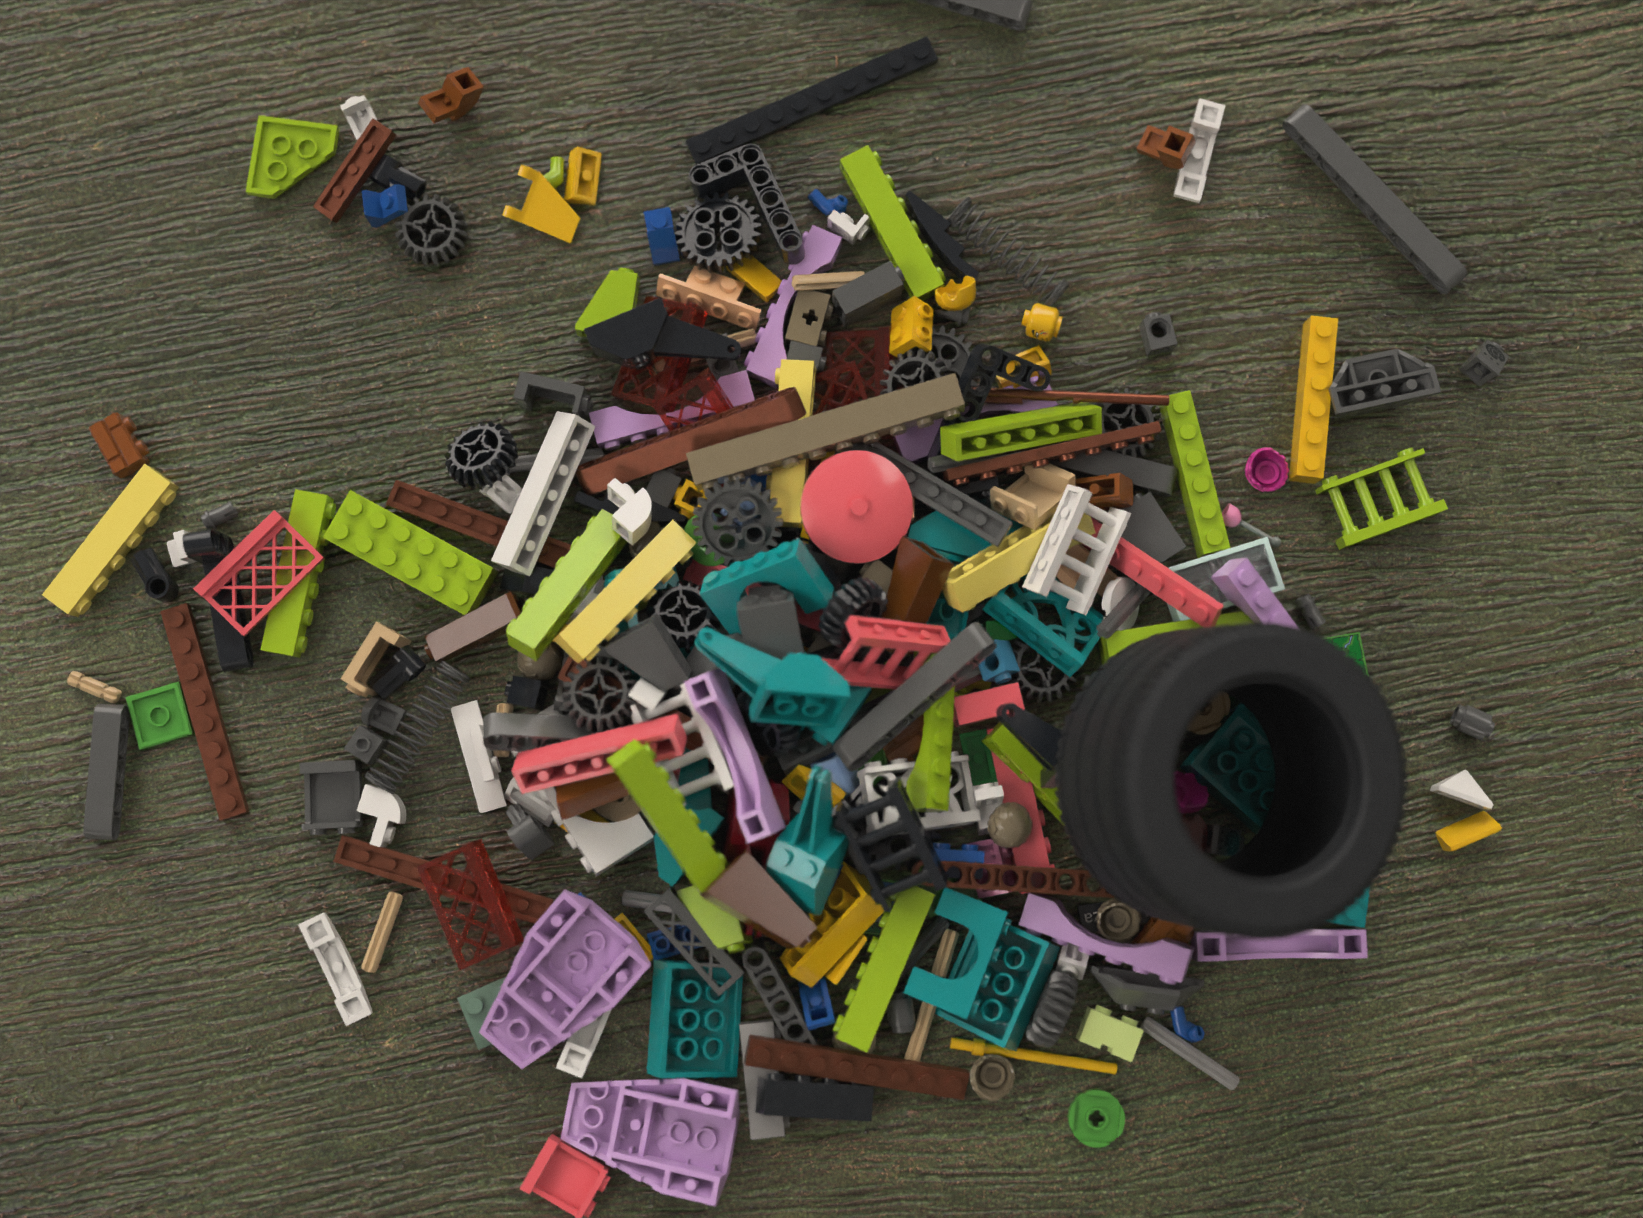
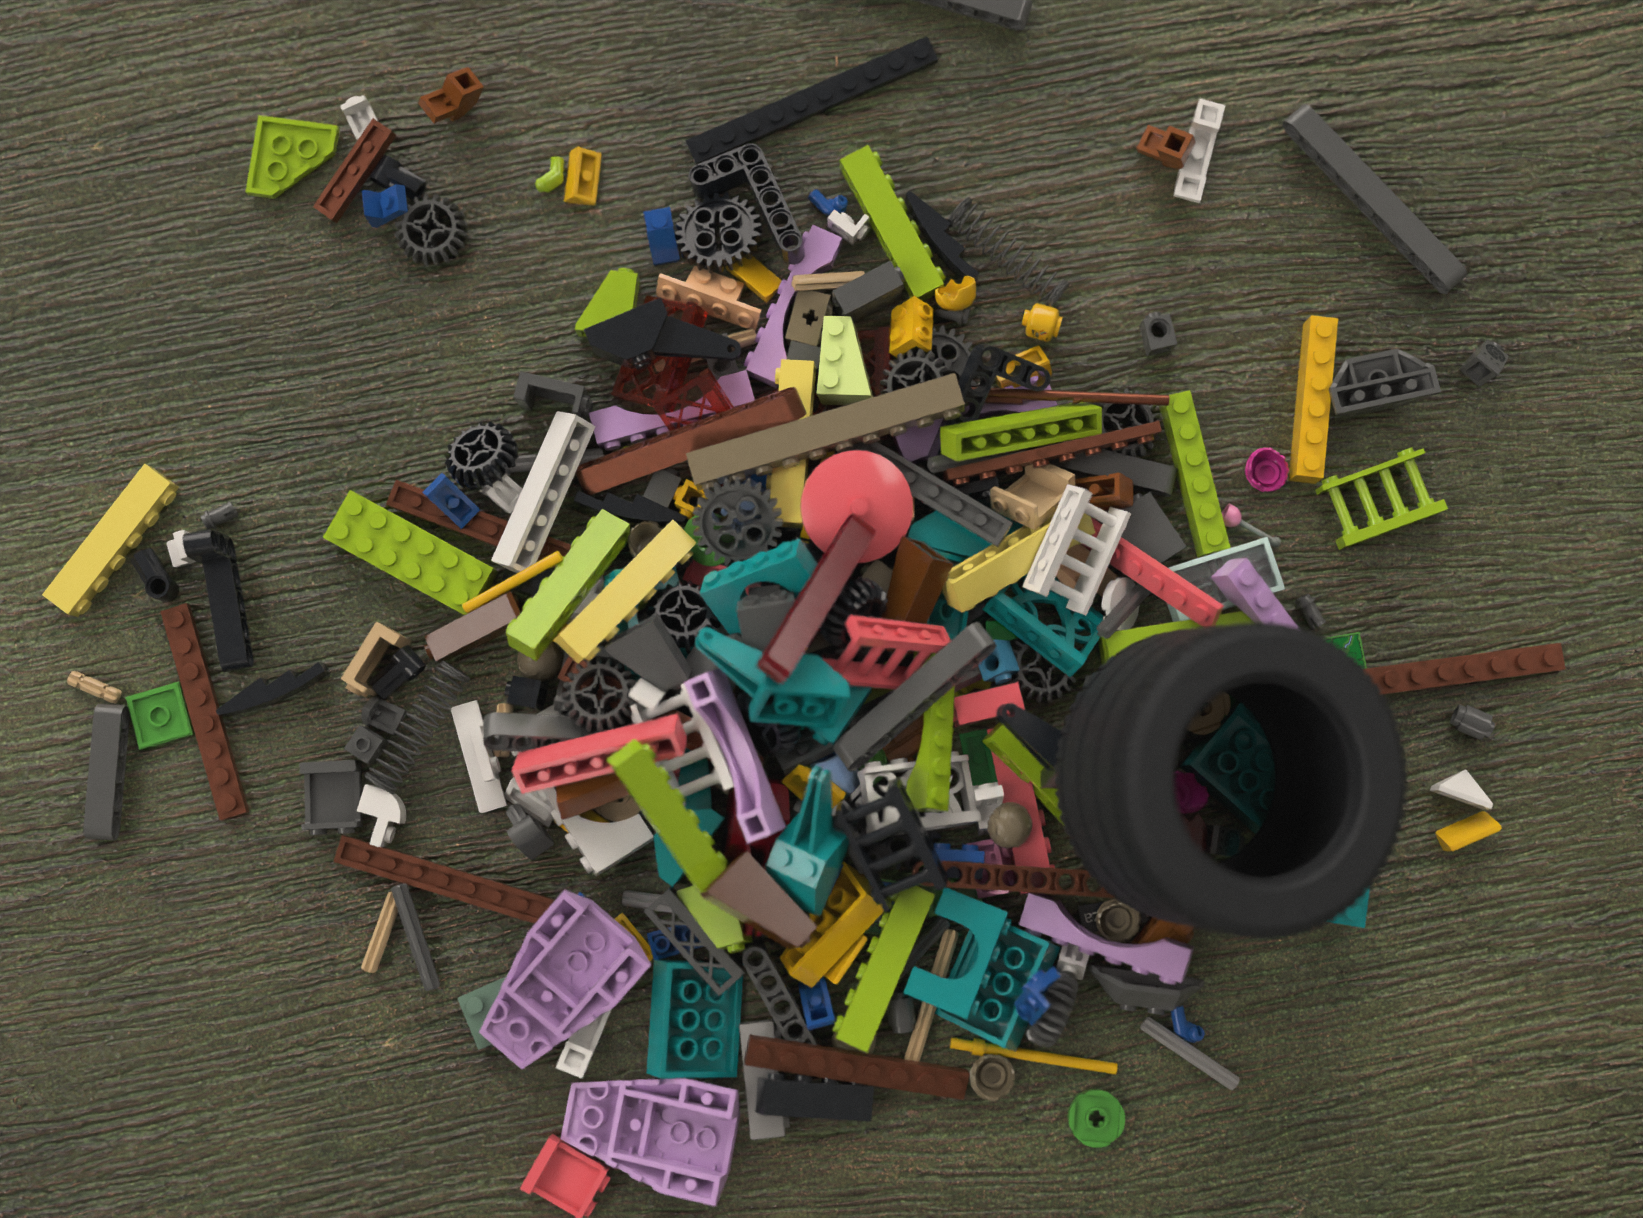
(119, 444): dark orange brick -> none
(239, 559): coral fence -> none
(263, 693): none -> black slope
(289, 619): lime brick -> none
(337, 967): white slope -> none
(415, 937): none -> dark grey axle
(451, 500): none -> blue slope
(491, 893): clear red fence -> none
(512, 582): none -> yellow bar
(544, 208): yellow flag -> none
(635, 511): white brick -> none
(816, 599): none -> dark red beam
(841, 365): none -> yellowish green wedge
(1031, 1003): none -> blue bracket
(1119, 1035): yellowish green brick -> none
(1318, 943): lavender arch -> none
(1468, 668): none -> copper plate

